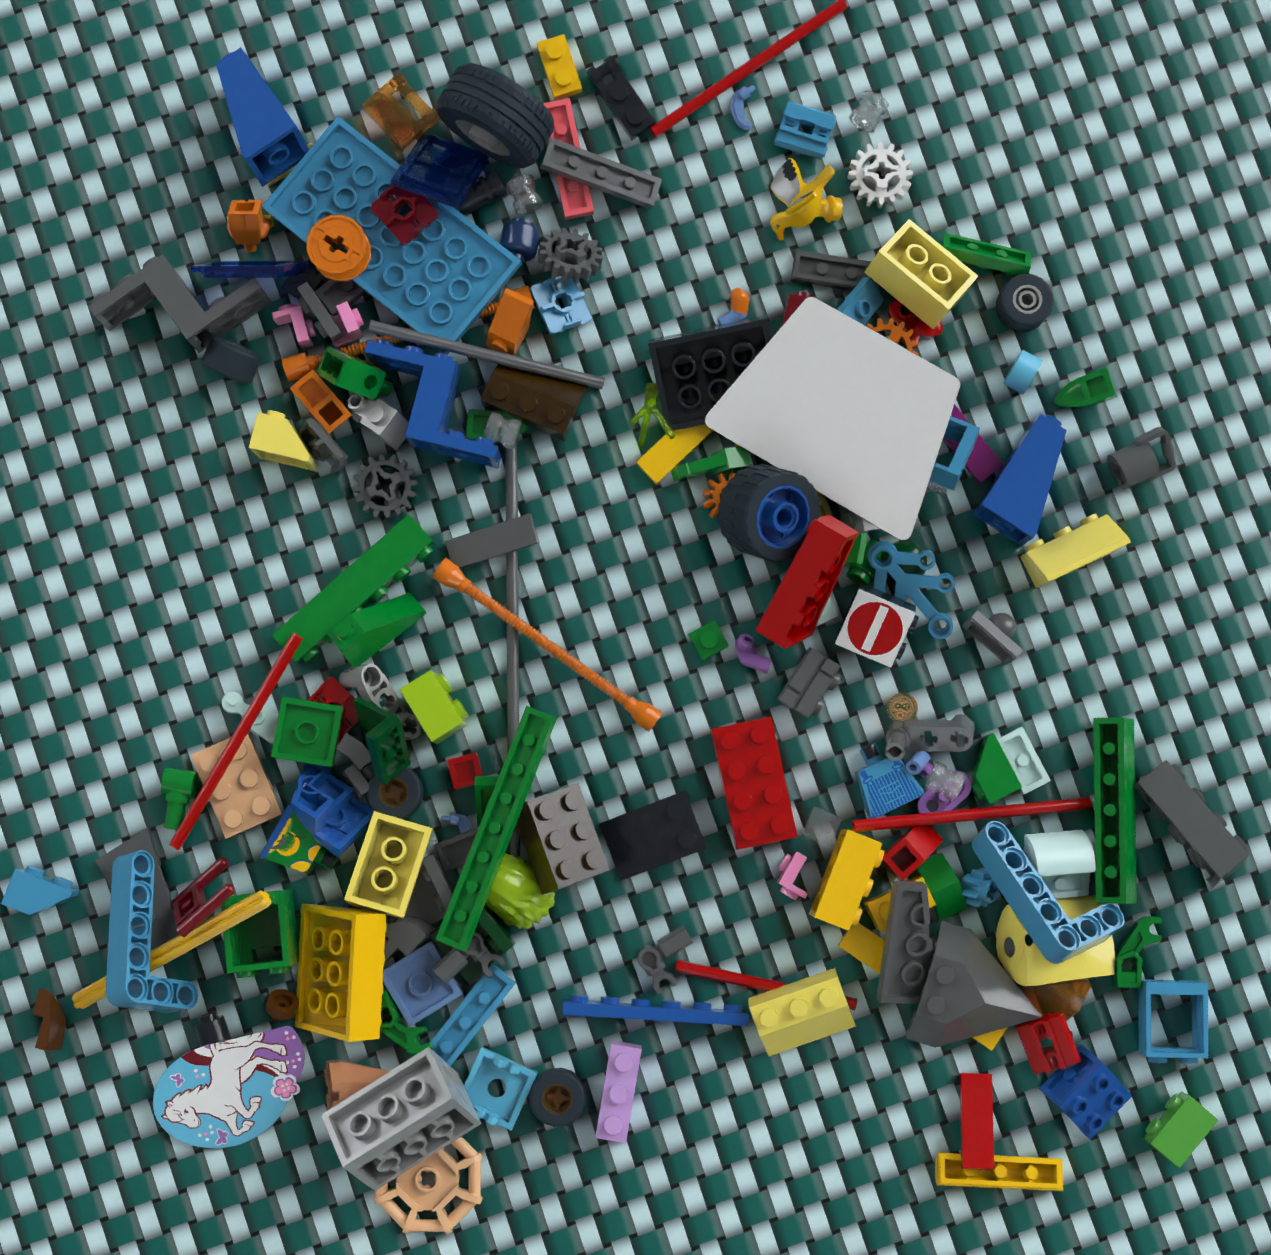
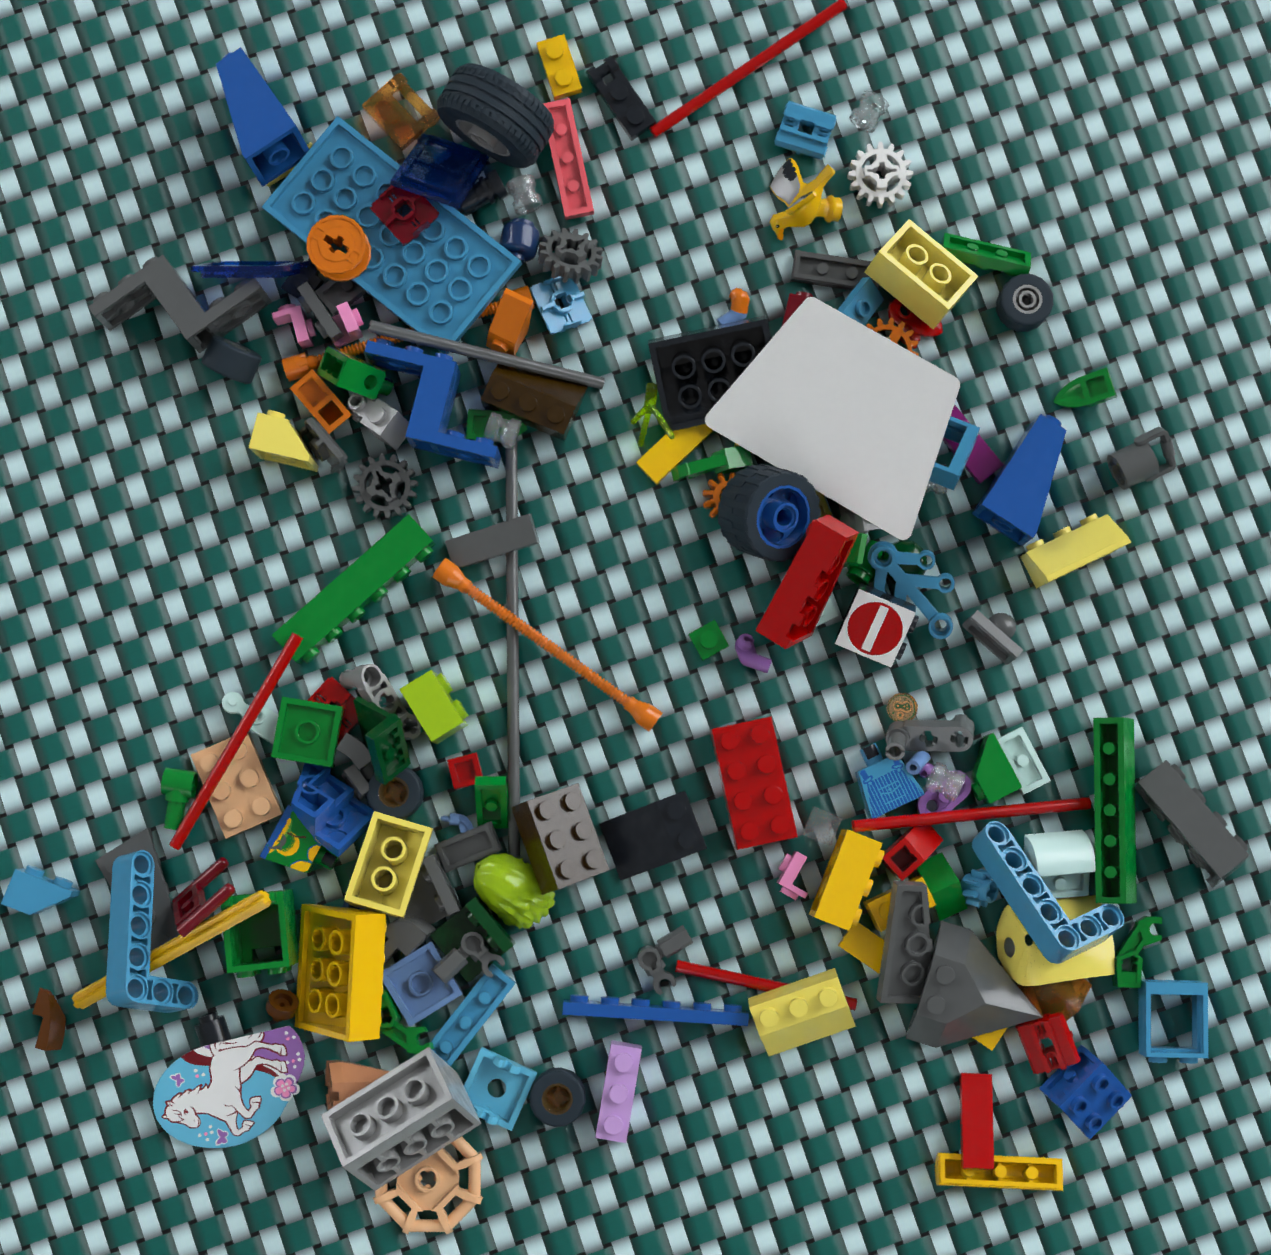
(247, 223): orange piece -> none
(373, 627): green slope -> none
(496, 829): green plate -> none
(600, 173): dark grey plate -> none
(737, 107): medium blue piece -> none
(809, 683): dark grey brick -> none
(1022, 372): medium azure piece -> none
(1179, 1128): bright green brick -> none

